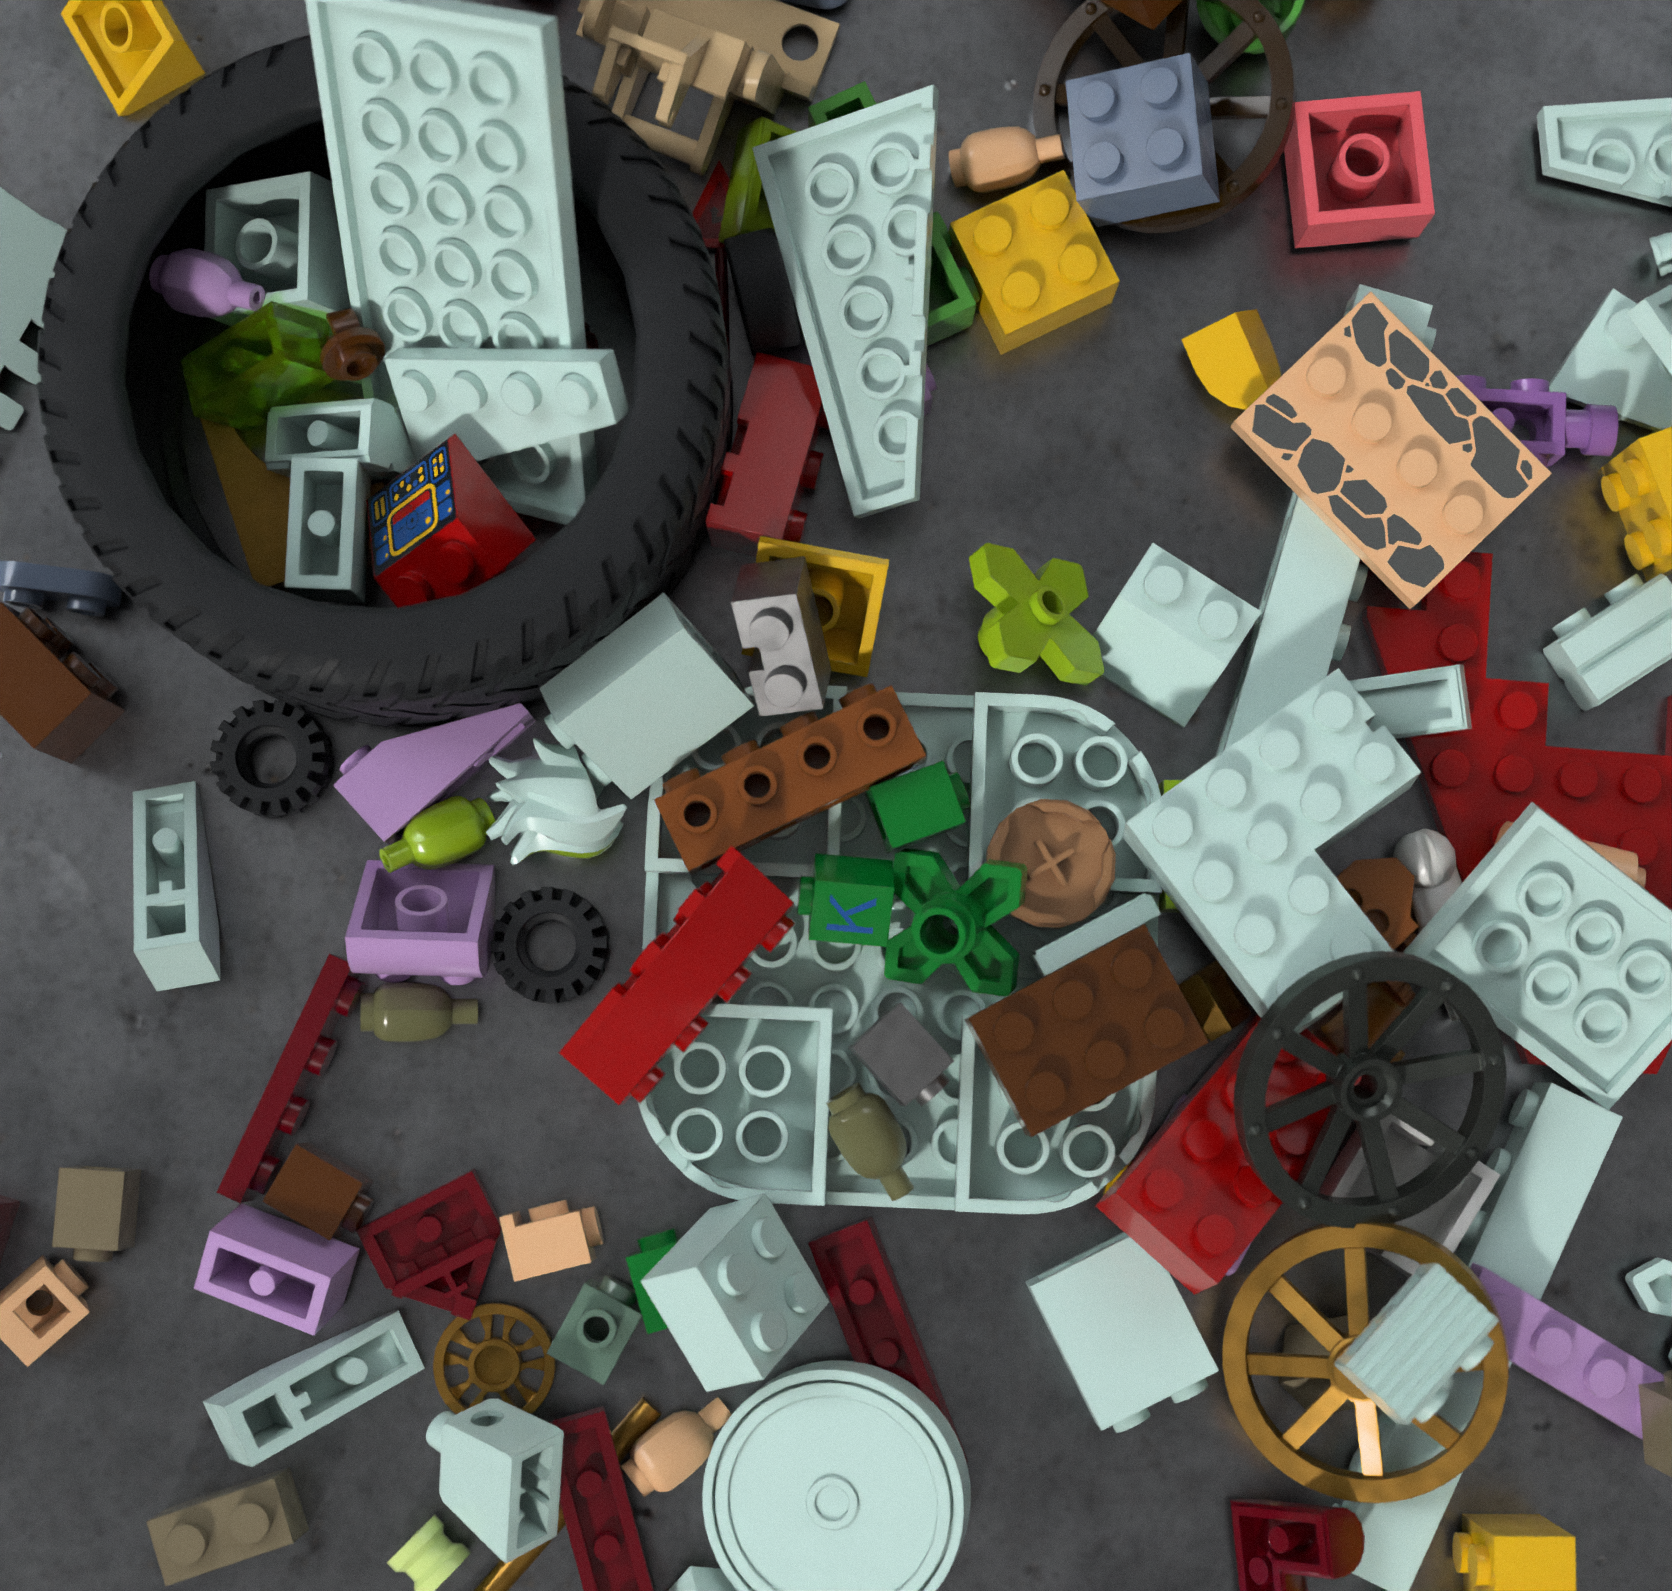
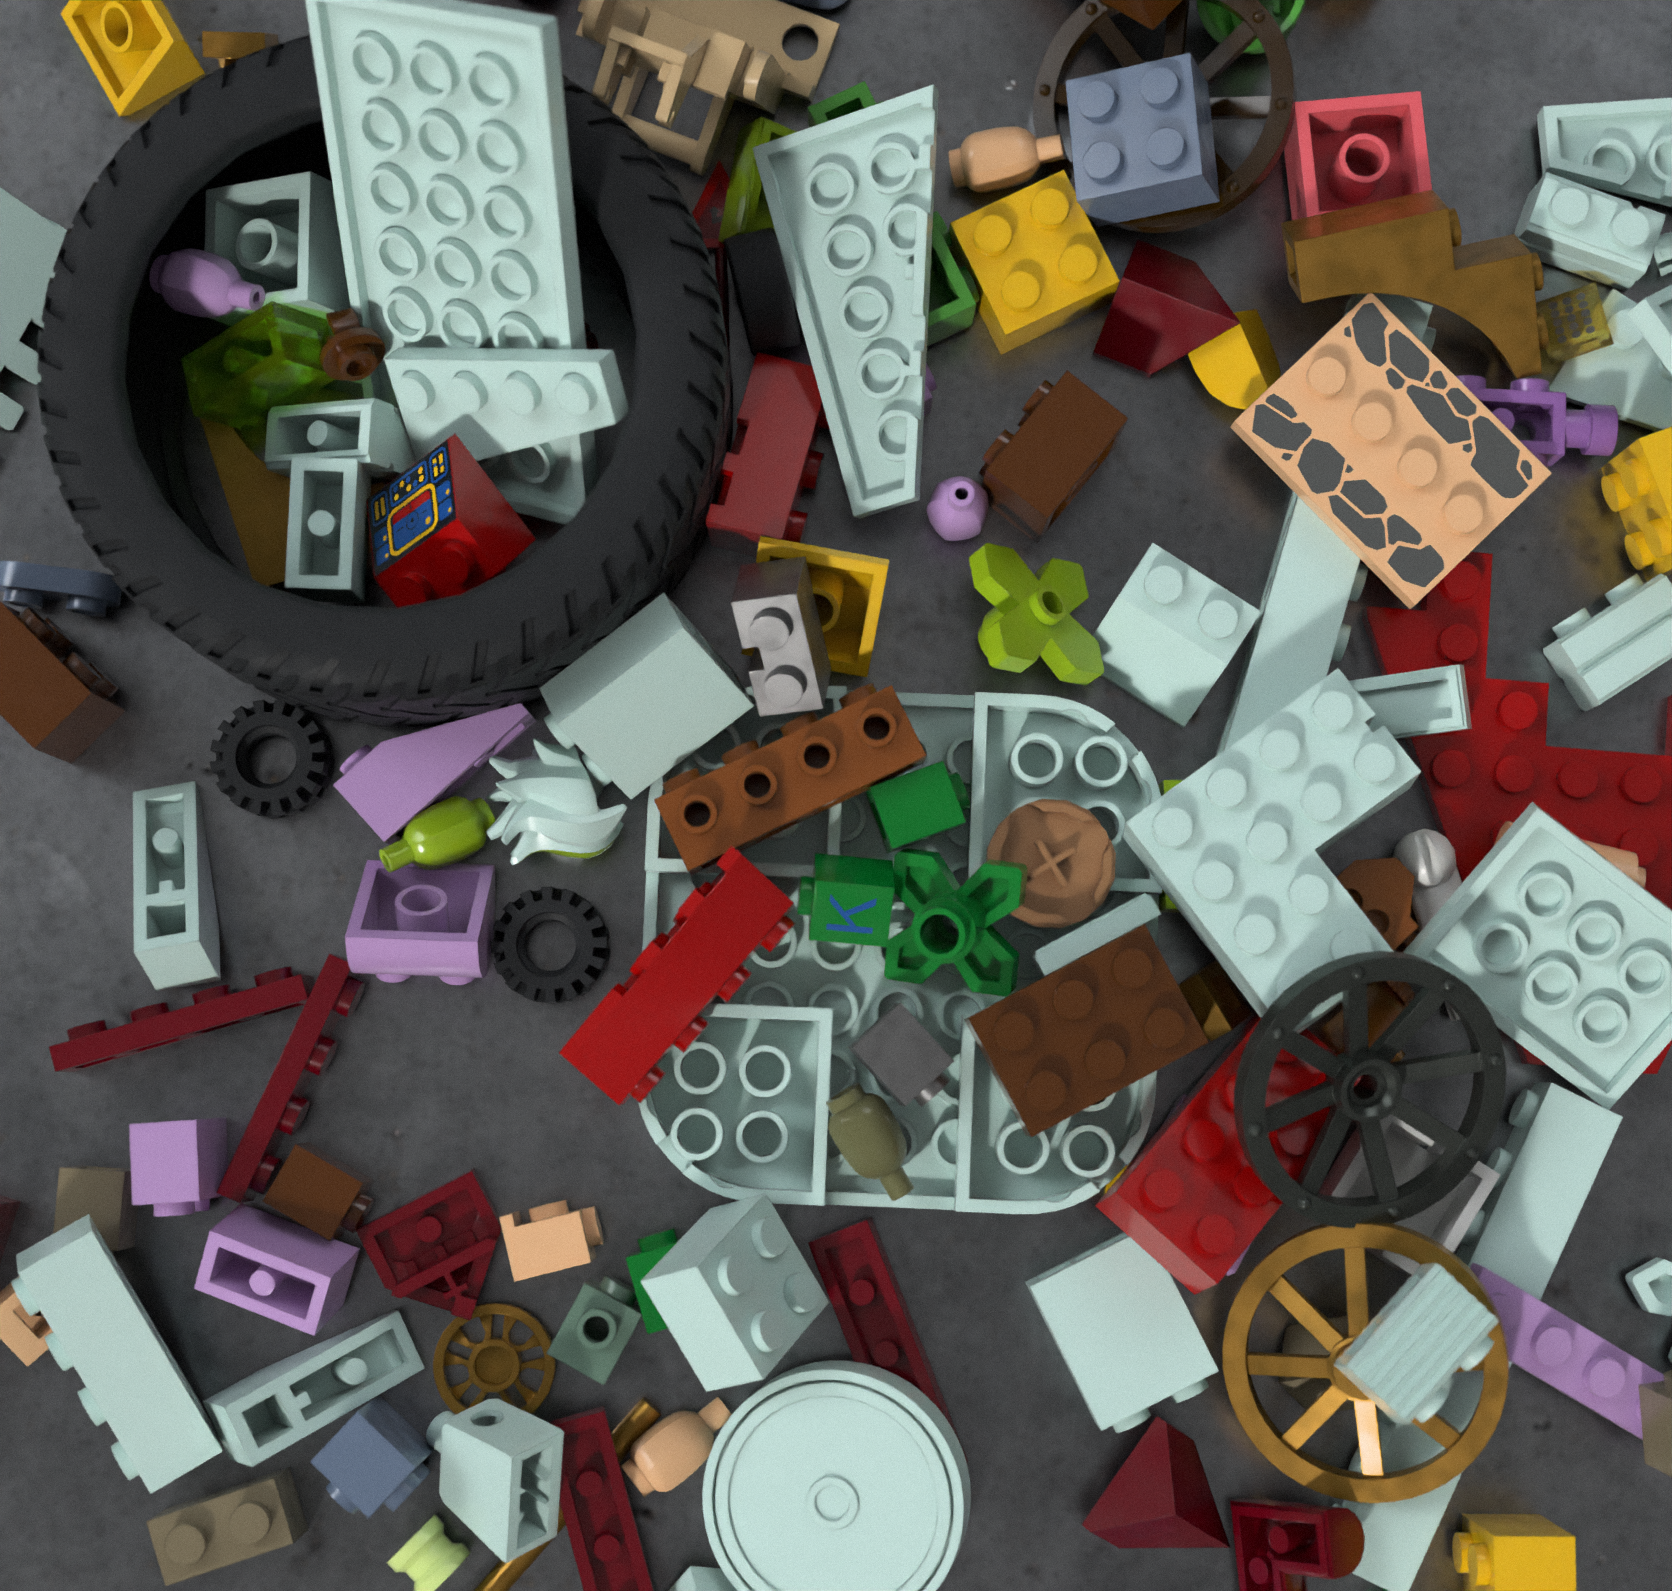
(117, 1354): none -> light aqua brick
(157, 1026): none -> dark red plate
(178, 1164): none -> lavender brick
(235, 45): none -> pearl gold tile
(374, 1459): none -> sand blue brick
(413, 1011): olive plant -> none
(958, 508): none -> lavender plant
(1051, 456): none -> reddish brown brick
(1159, 1497): none -> dark red slope
(1161, 312): none -> dark red slope
(1416, 252): none -> pearl gold arch
(1575, 323): none -> clear yellow tile
(1588, 231): none -> light aqua brick

